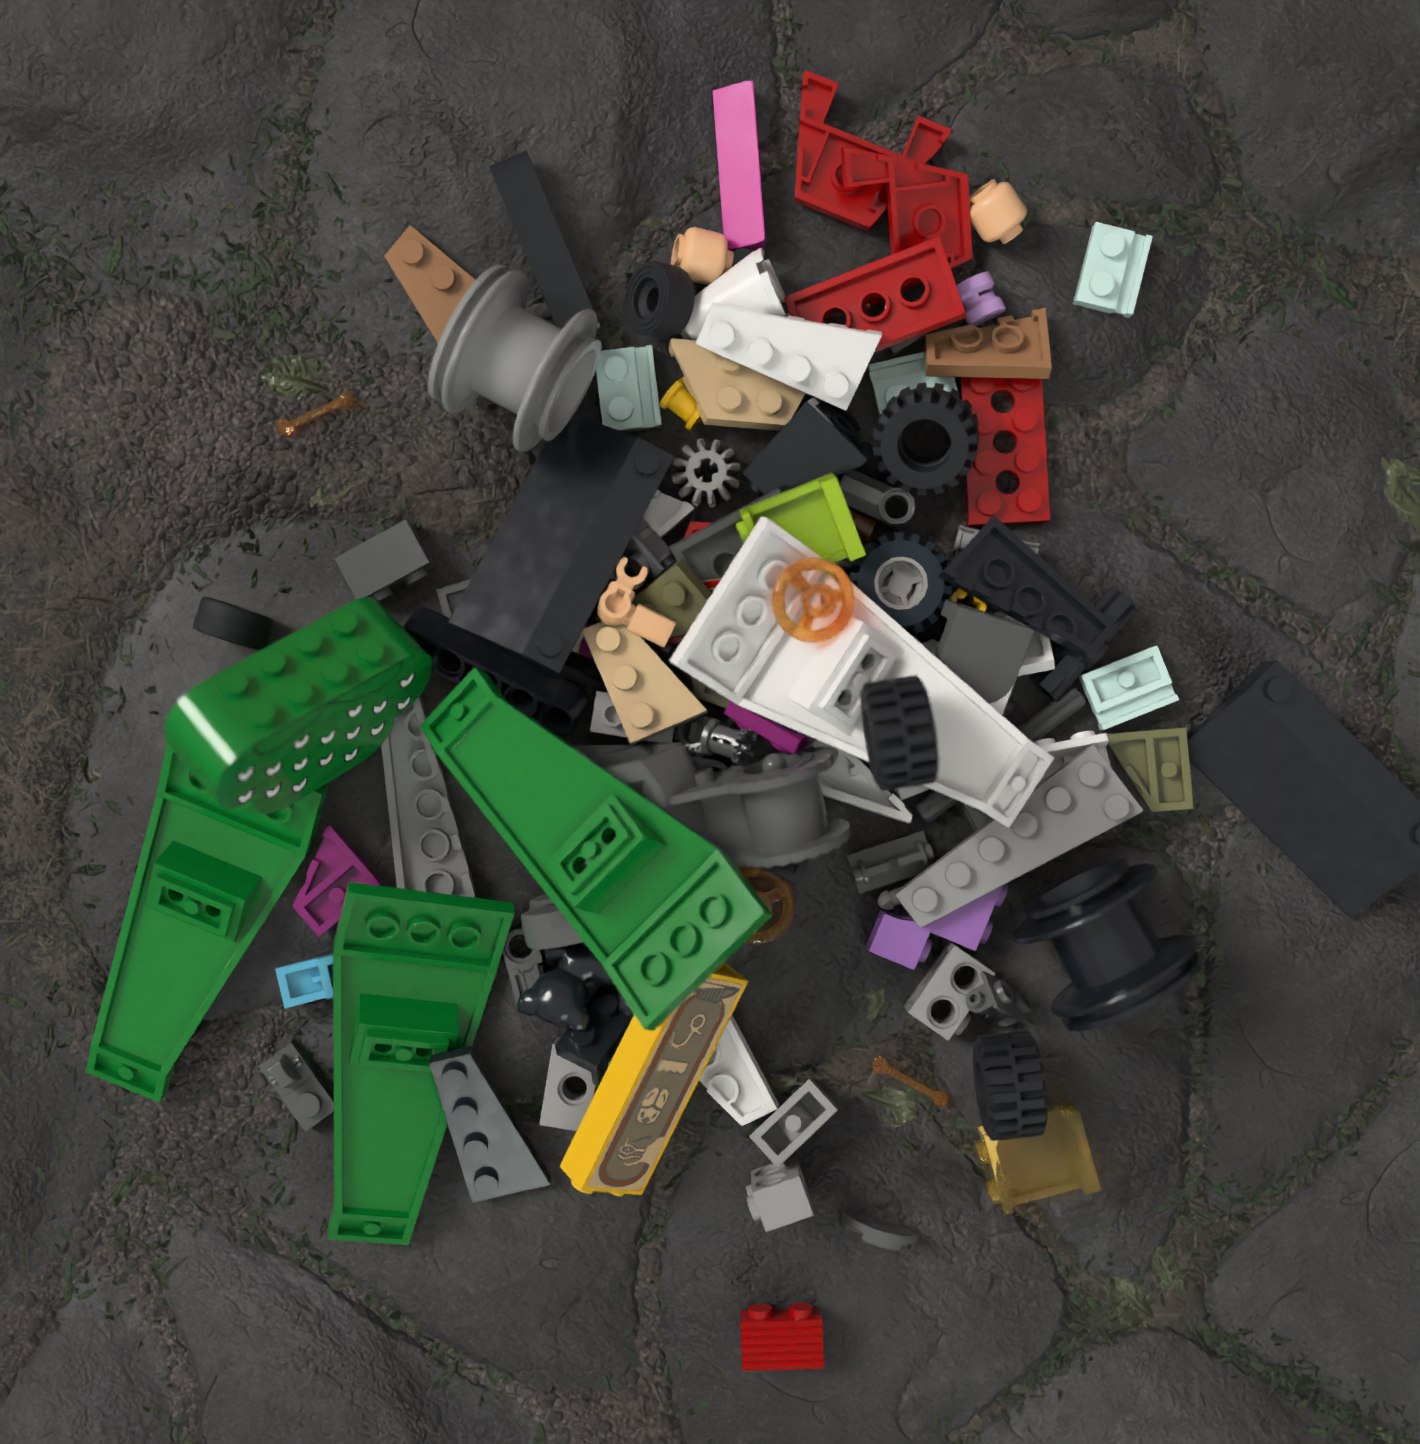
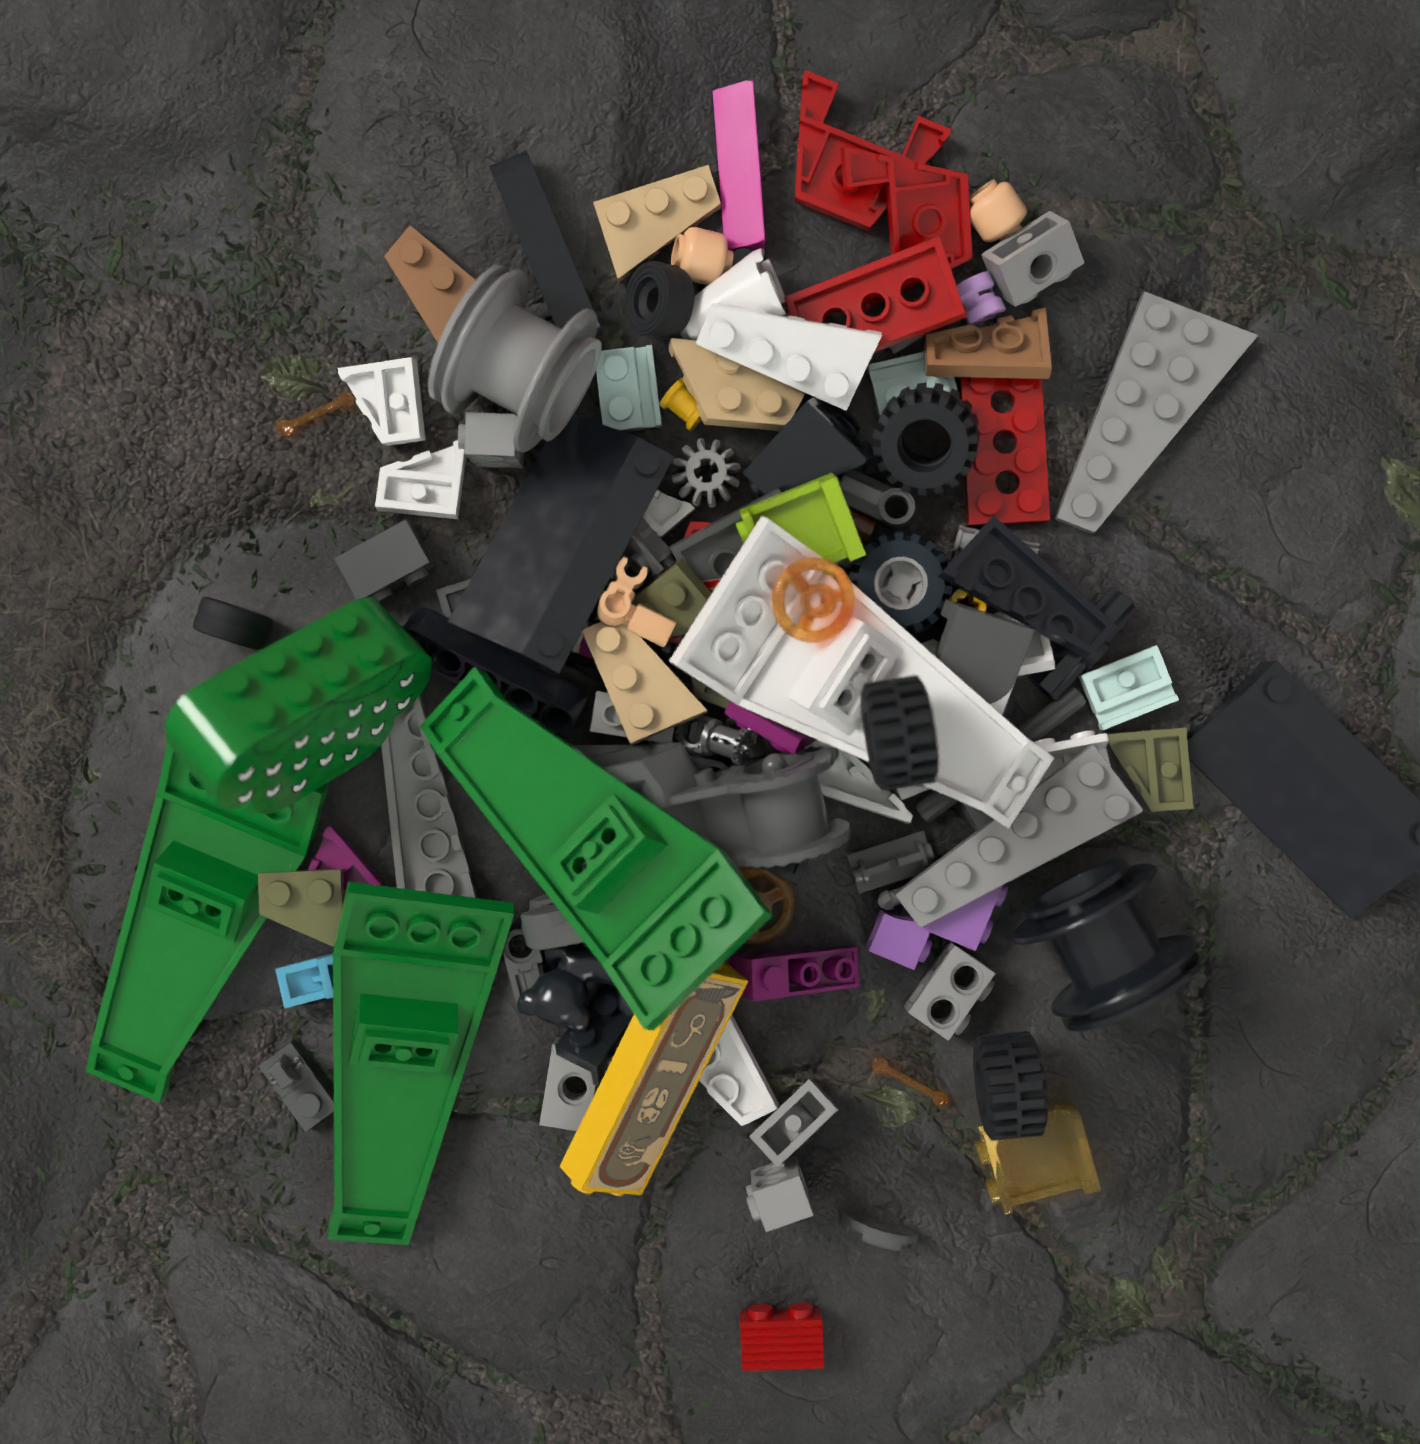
(303, 900): none -> olive wing
(389, 397): none -> white wing
(423, 485): none -> white wing
(484, 1130): wing -> none
(489, 440): none -> light grey brick
(651, 216): none -> tan wing
(796, 971): none -> magenta slope
(1000, 1002): dark grey hinge -> none
(1010, 261): none -> light grey brick
(1112, 270): light aqua plate -> none
(1156, 385): none -> light grey wing

